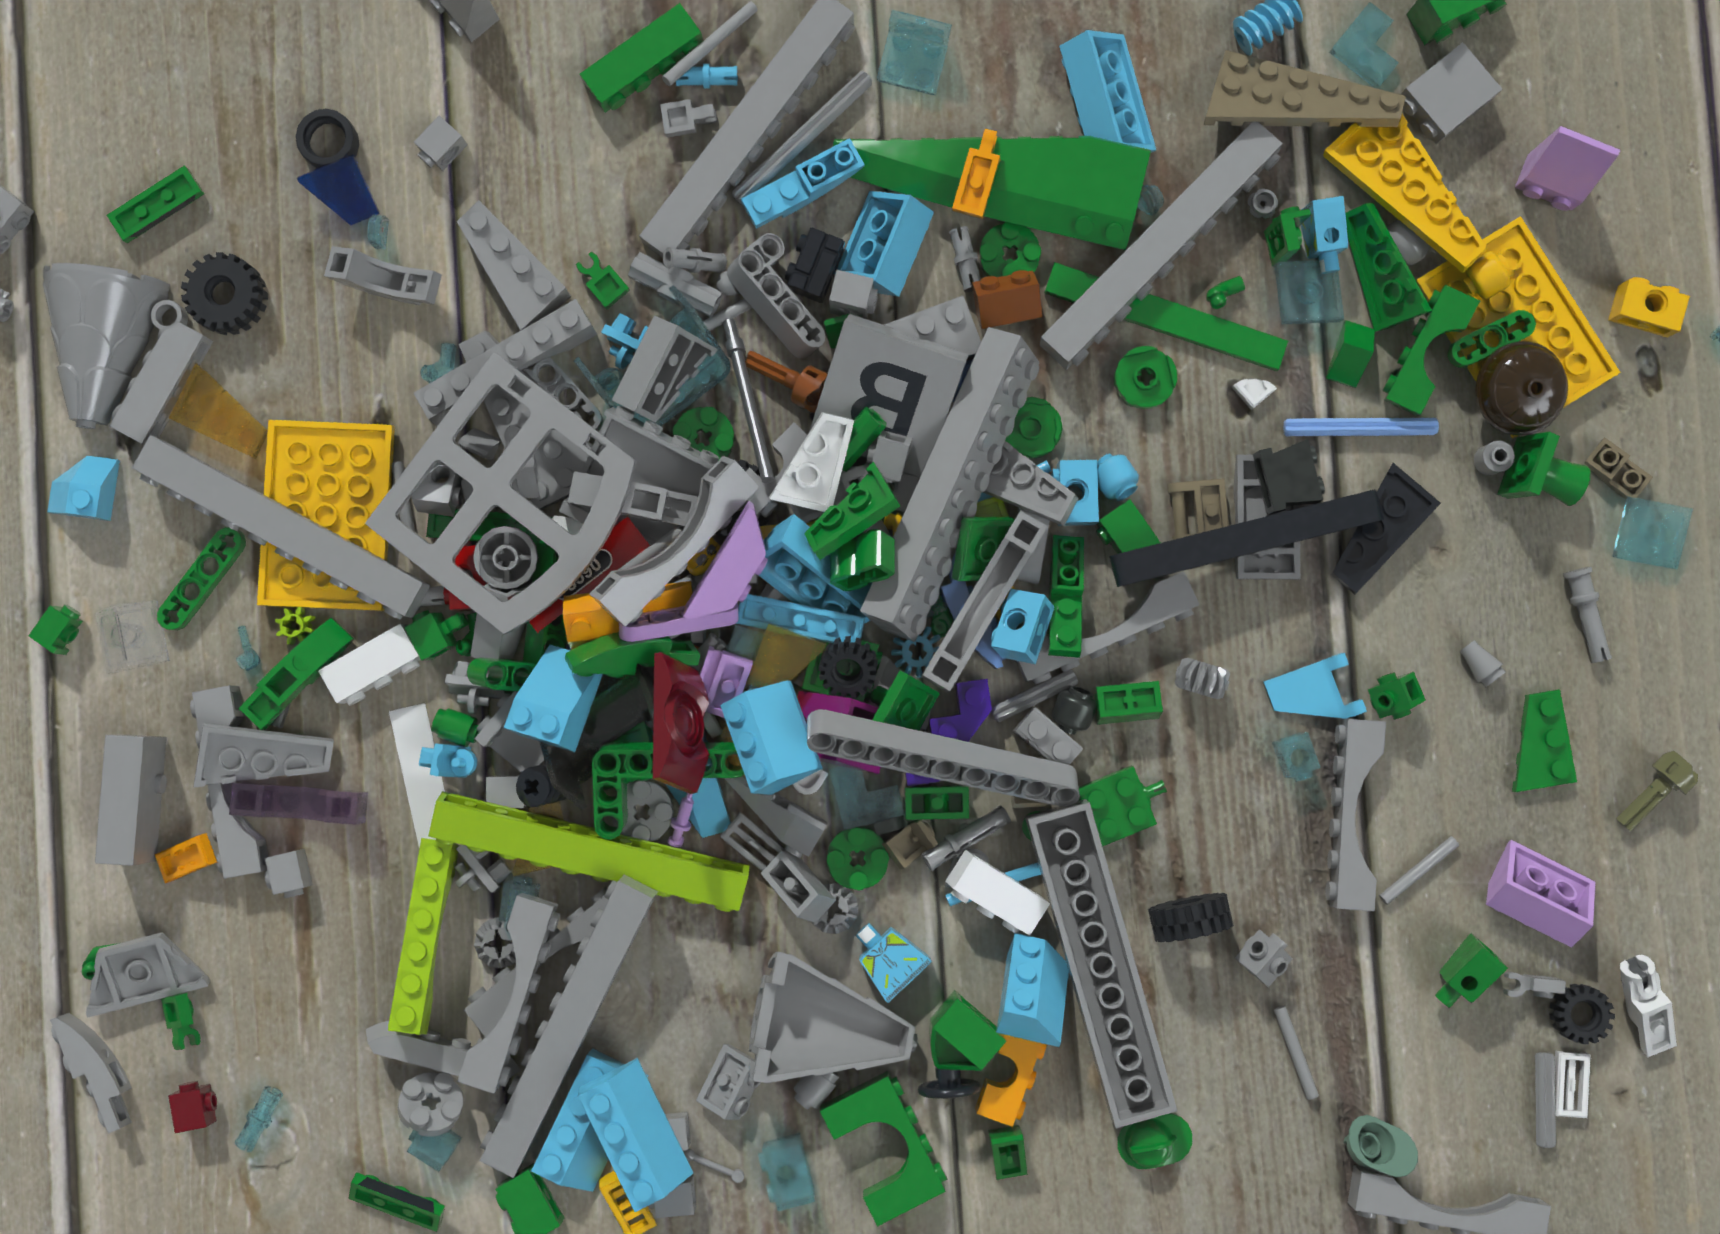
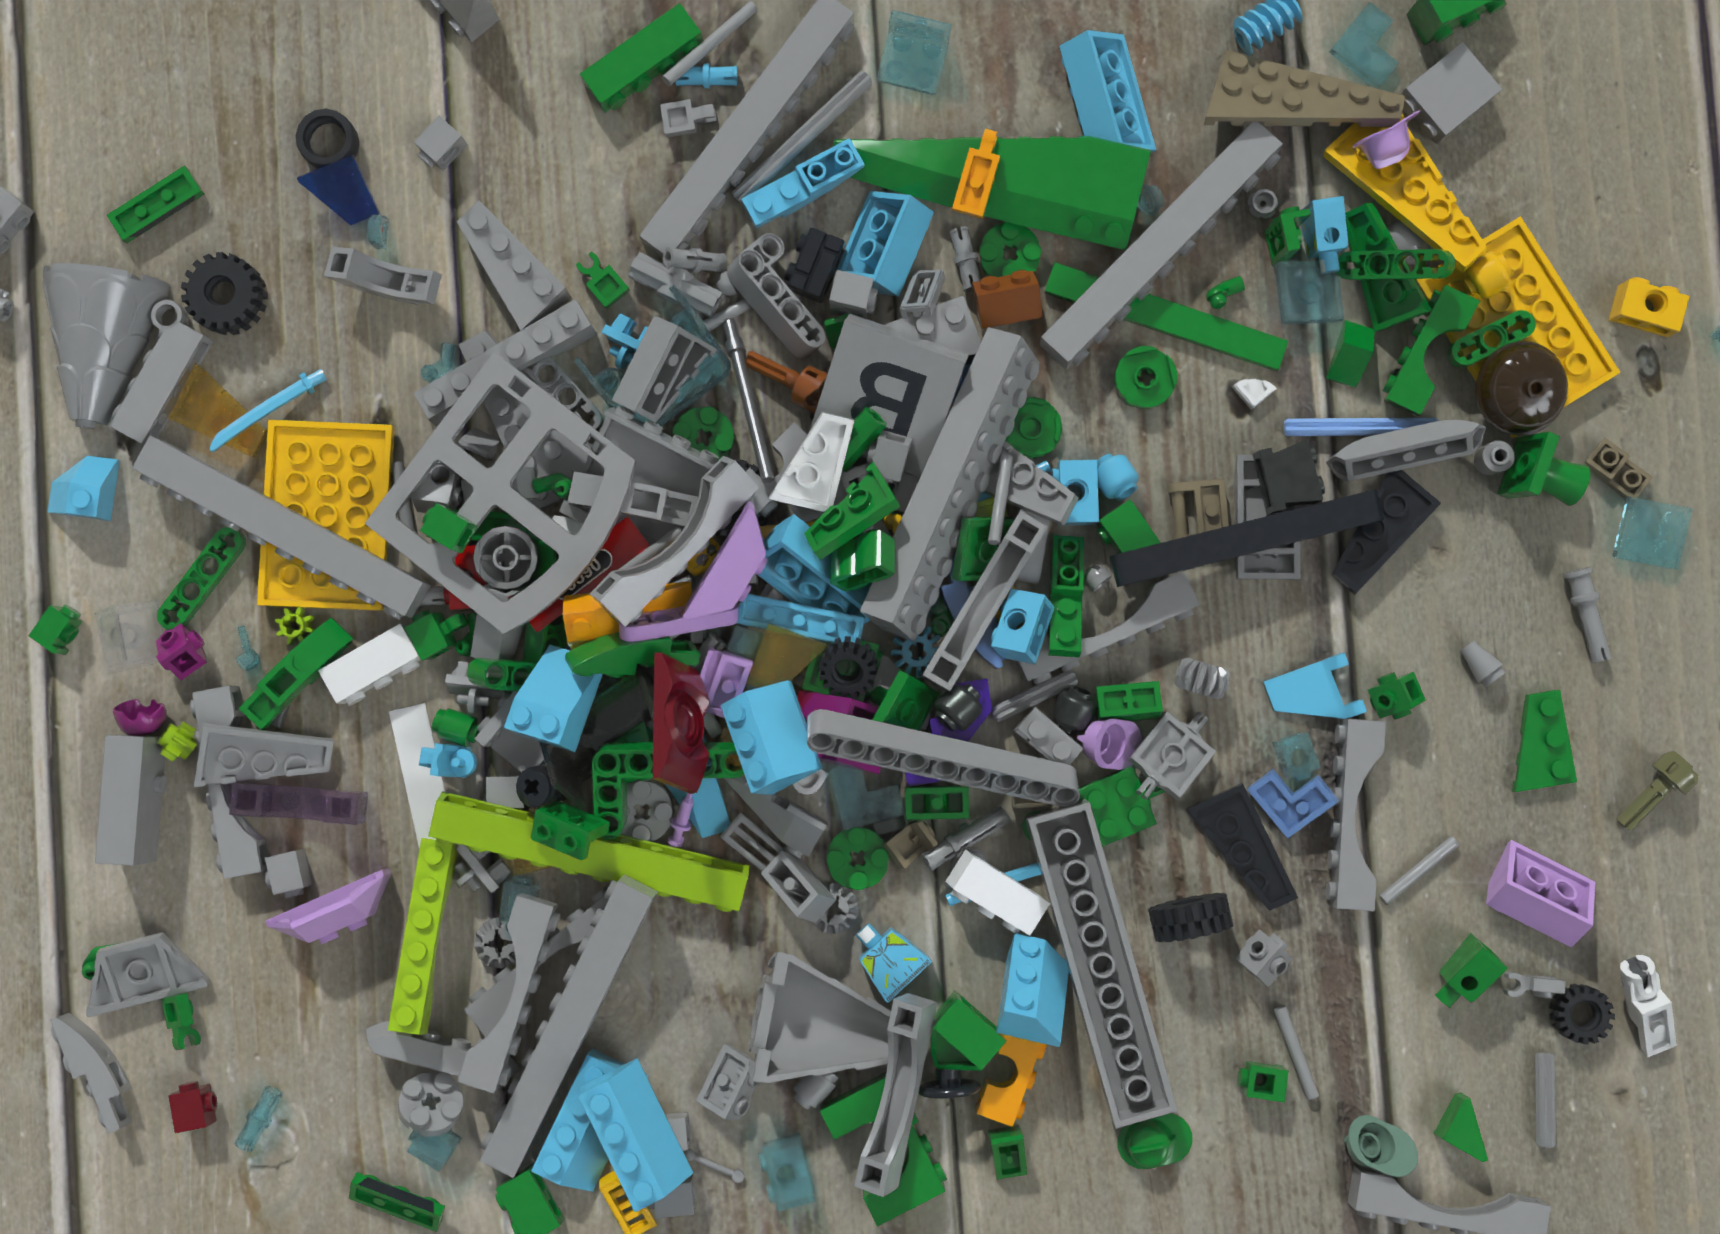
(138, 719): none -> magenta hair
(177, 741): none -> lime gear
(180, 651): none -> magenta brick
(185, 858): light orange plate -> none
(306, 384): none -> medium azure sword
(334, 911): none -> lavender wedge
(448, 527): none -> green brick
(555, 482): none -> green arm
(567, 829): none -> green bracket
(908, 1043): none -> light grey arch
(928, 293): none -> light grey tile
(958, 707): none -> pearl dark grey head
(1000, 499): none -> light grey bar
(1097, 577): none -> light grey hinge
(1111, 742): none -> lavender piece
(1172, 755): none -> light grey plate
(1239, 834): none -> black wing
(1274, 1083): none -> green brick
(1289, 809): none -> medium blue plate
(1387, 145): none -> lavender piece
(1394, 261): none -> green beam
(1407, 448): none -> light grey brick
(1461, 1127): none -> green slope
(1565, 168): lavender slope -> none
(1583, 1088): white tile -> none

